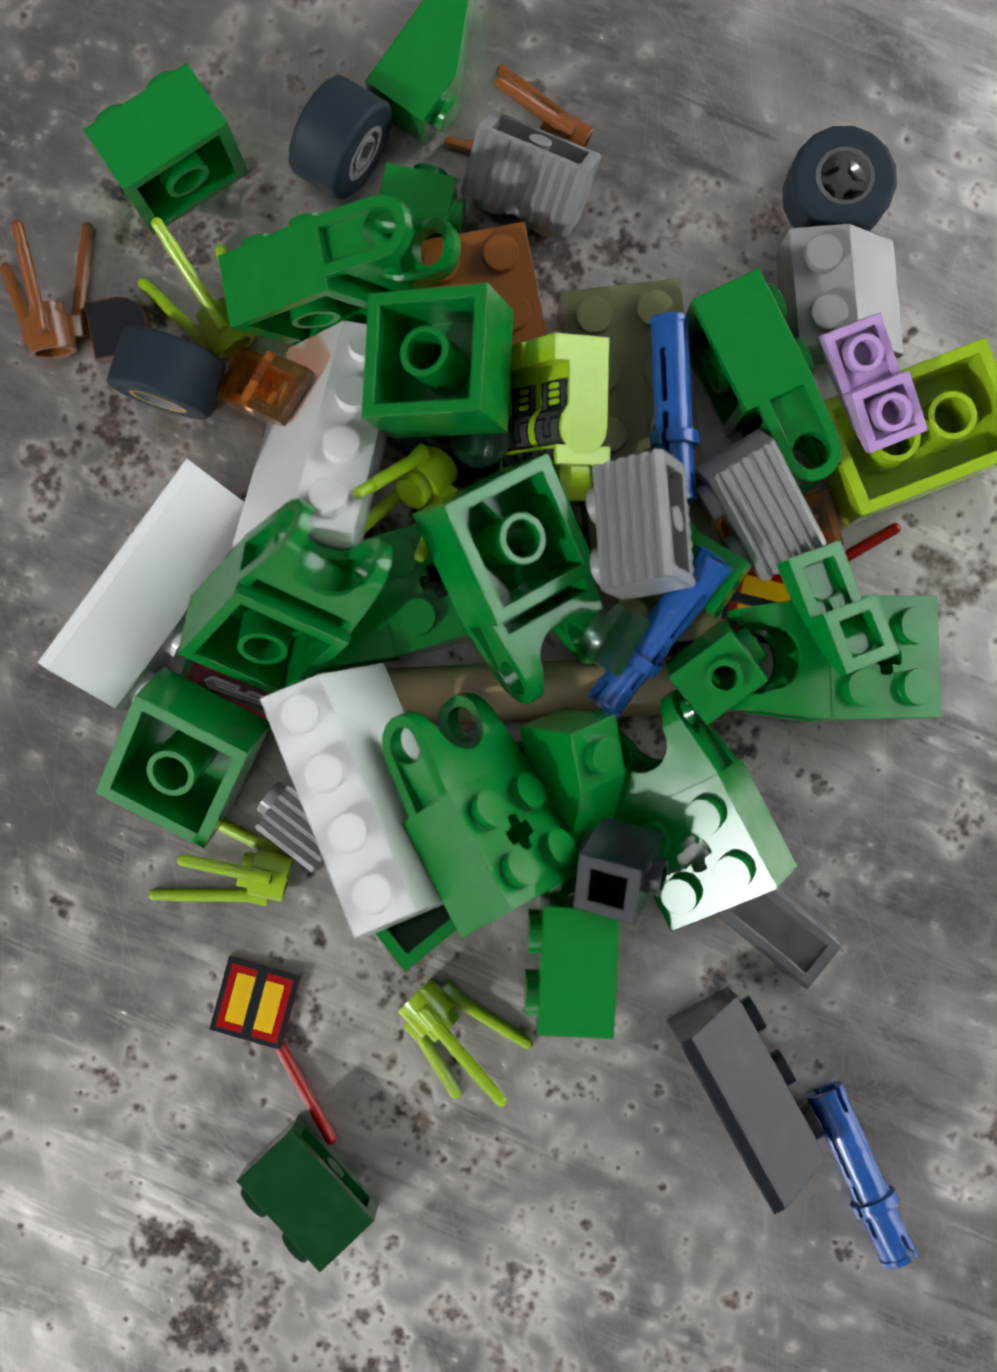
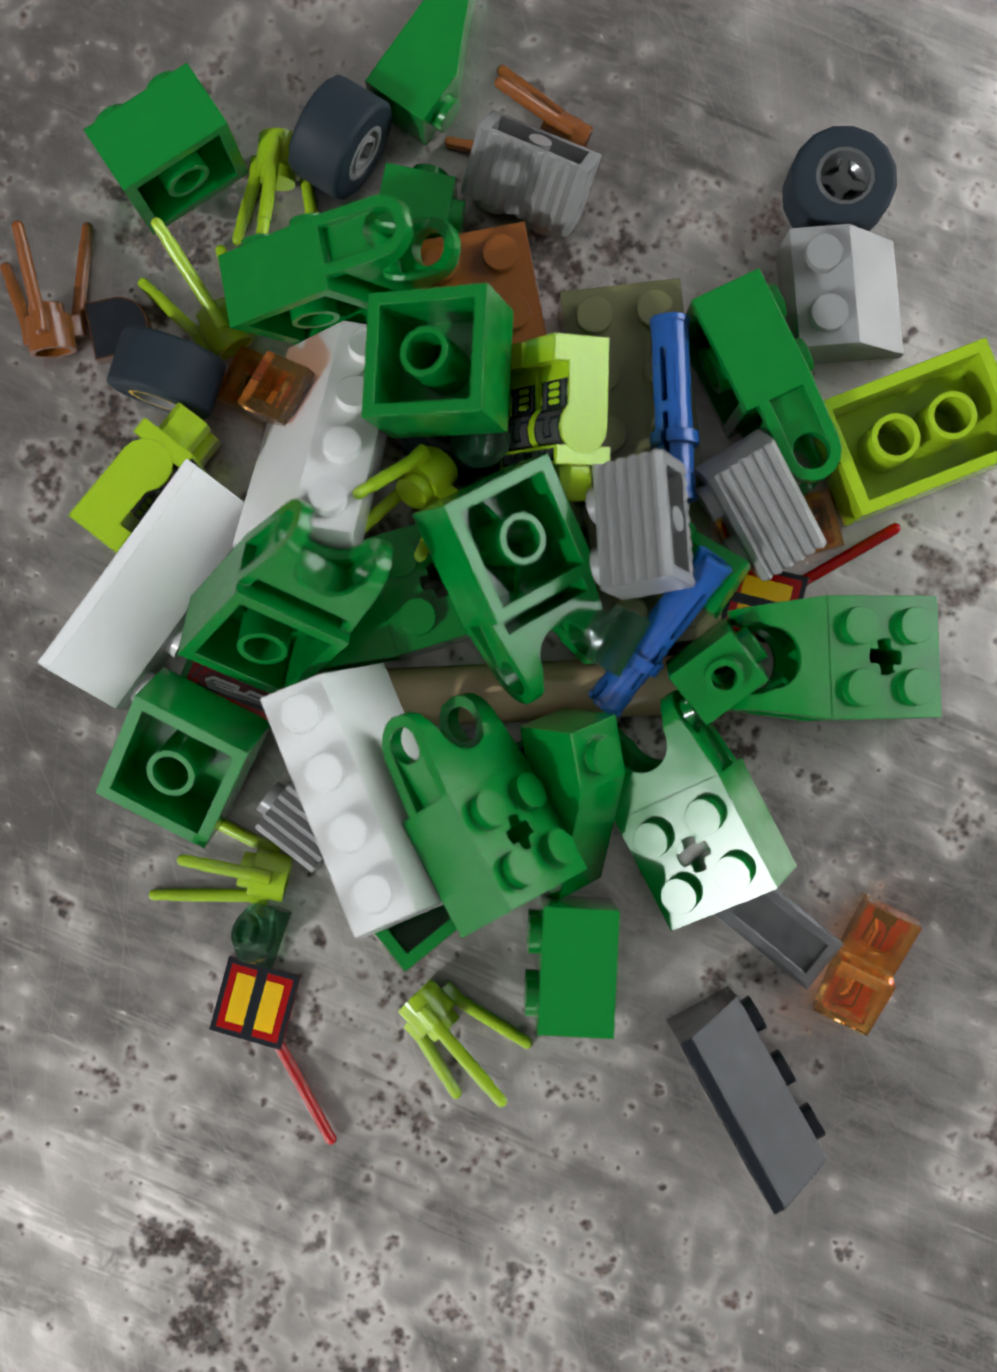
(141, 473): none -> lime hips
(259, 934): none -> clear green plate
(274, 172): none -> lime plant
(307, 1195): dark green brick -> none
(620, 870): black brick -> none
(841, 622): green slope -> none
(863, 969): none -> clear orange slope
(869, 383): lavender slope -> none
(871, 1195): blue pin -> none

